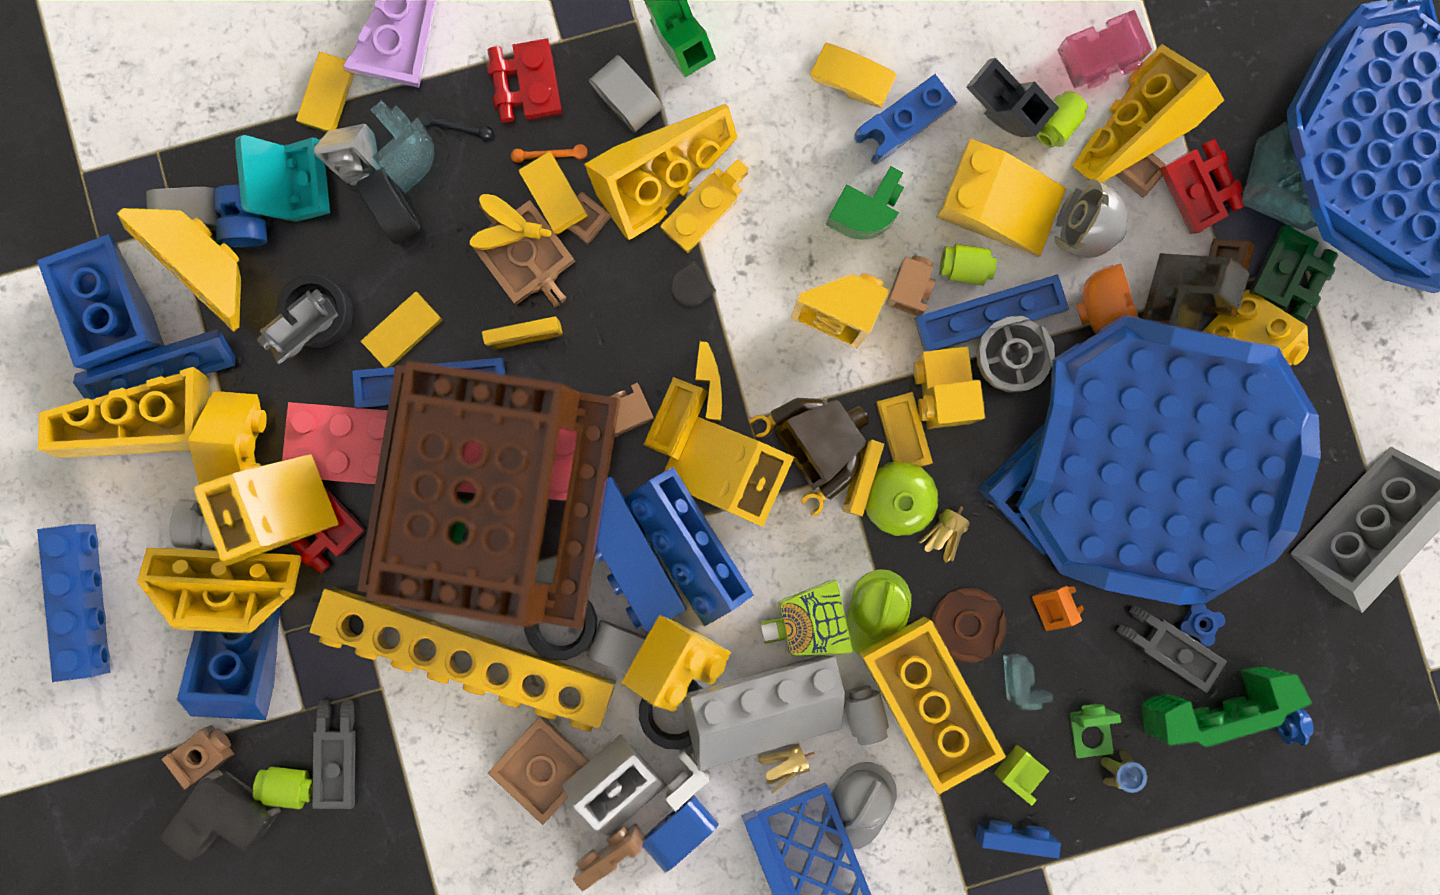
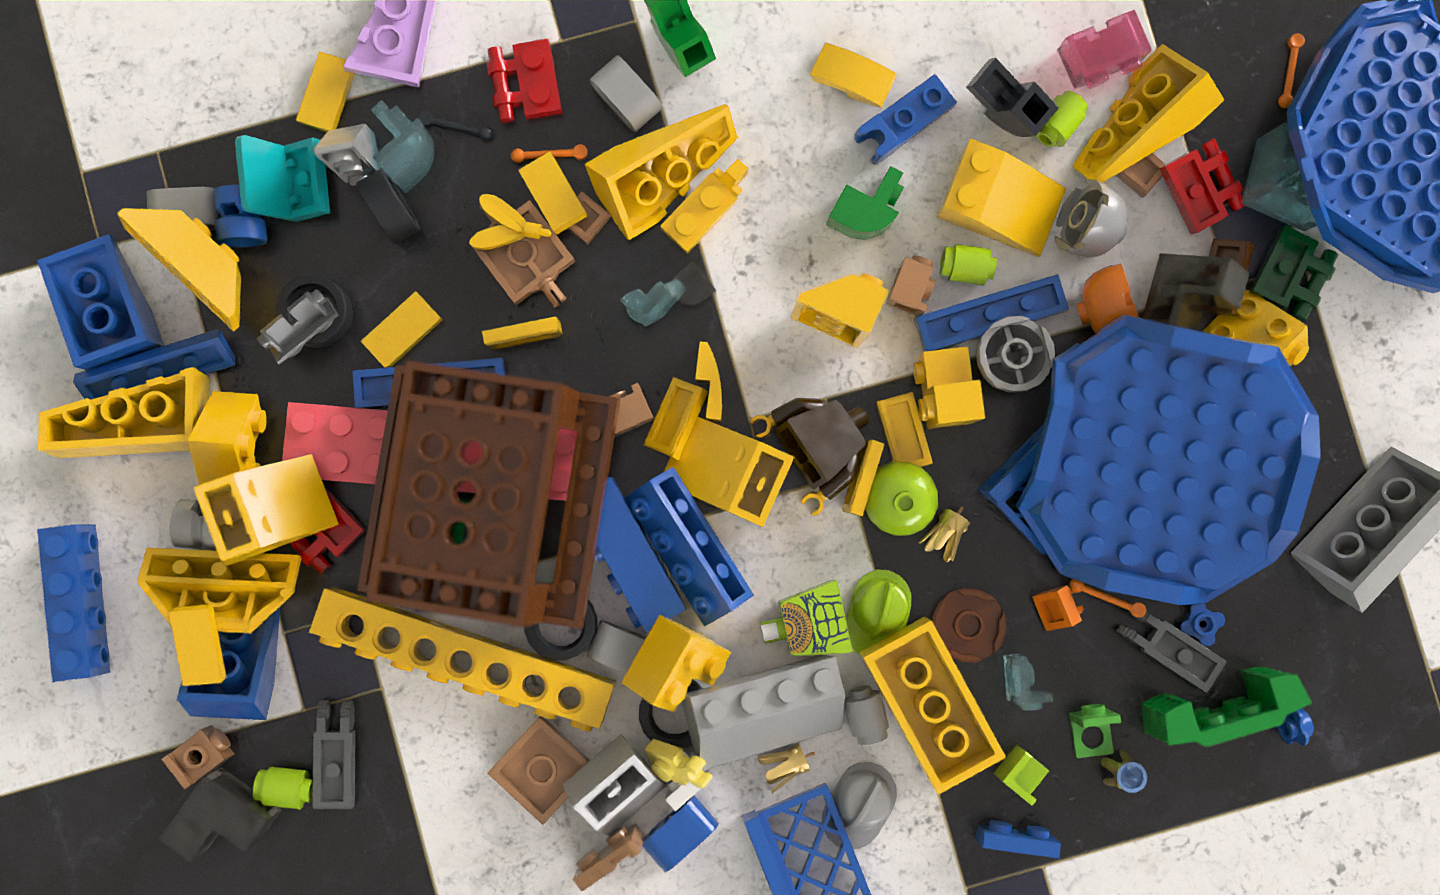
(197, 644): none -> yellow tile
(653, 305): none -> clear light blue bracket
(672, 764): none -> light yellow plate
(1136, 609): none -> orange hinge
(1294, 43): none -> orange hinge

